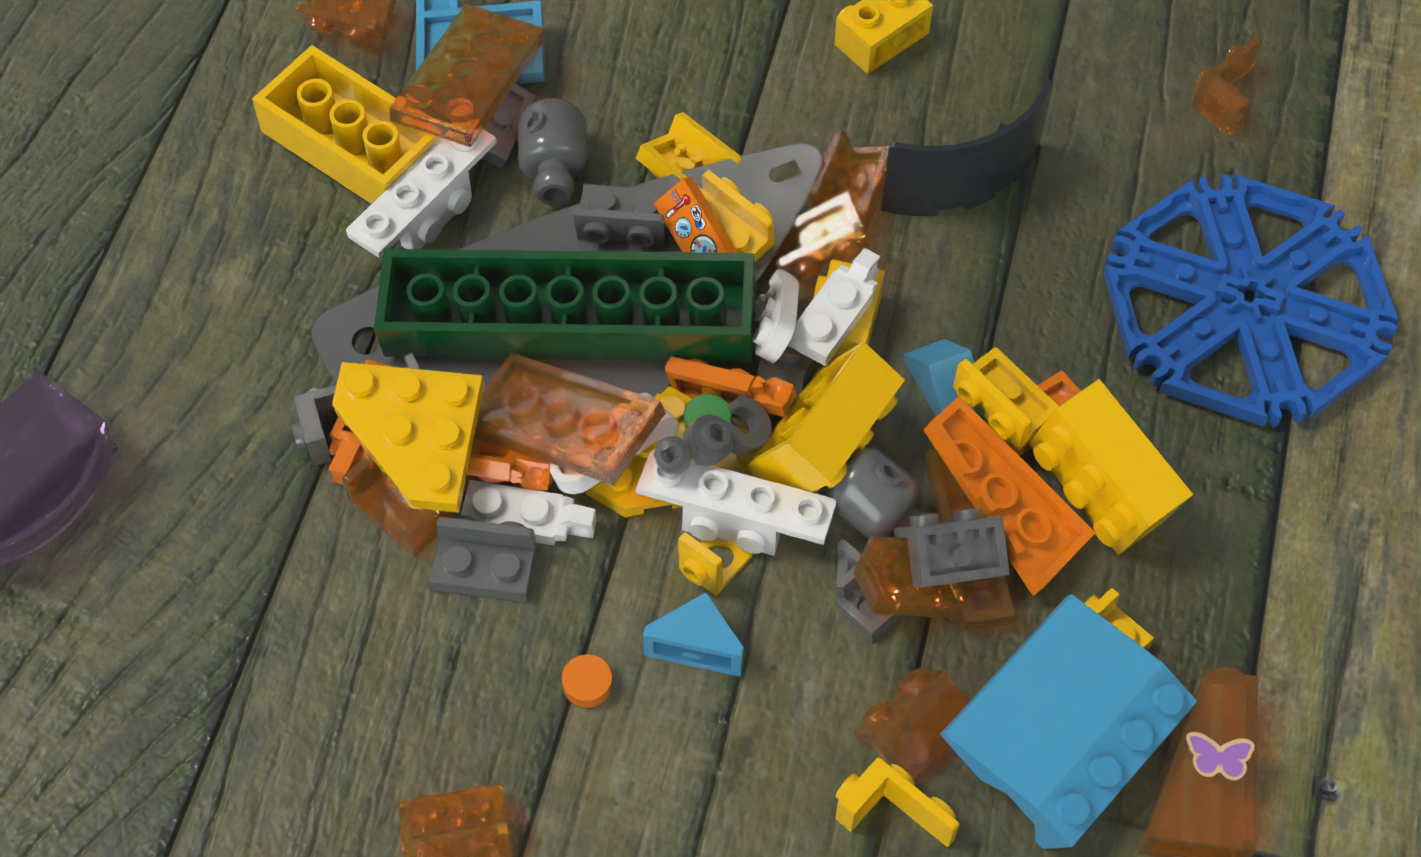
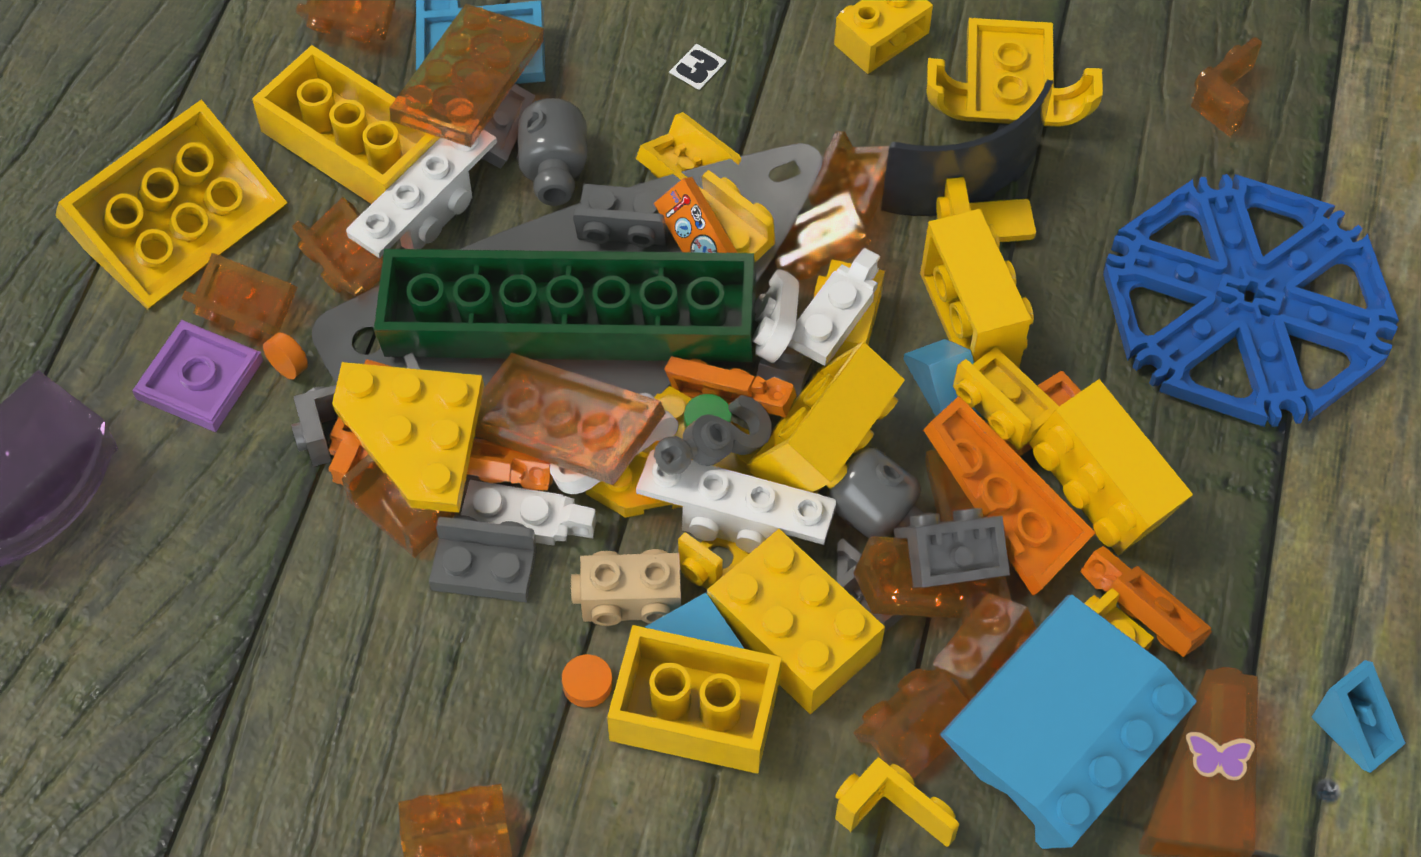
(170, 205): none -> yellow slope
(198, 375): none -> medium lavender tile
(242, 294): none -> clear orange bracket
(285, 355): none -> orange tile
(345, 262): none -> clear orange bracket
(627, 586): none -> tan brick
(694, 699): none -> yellow brick
(697, 66): none -> sticker
(795, 610): none -> yellow brick
(975, 286): none -> yellow brick
(985, 643): none -> clear orange bracket
(1007, 73): none -> yellow piece
(1010, 217): none -> yellow bracket
(1148, 601): none -> orange hinge
(1360, 718): none -> dark azure slope

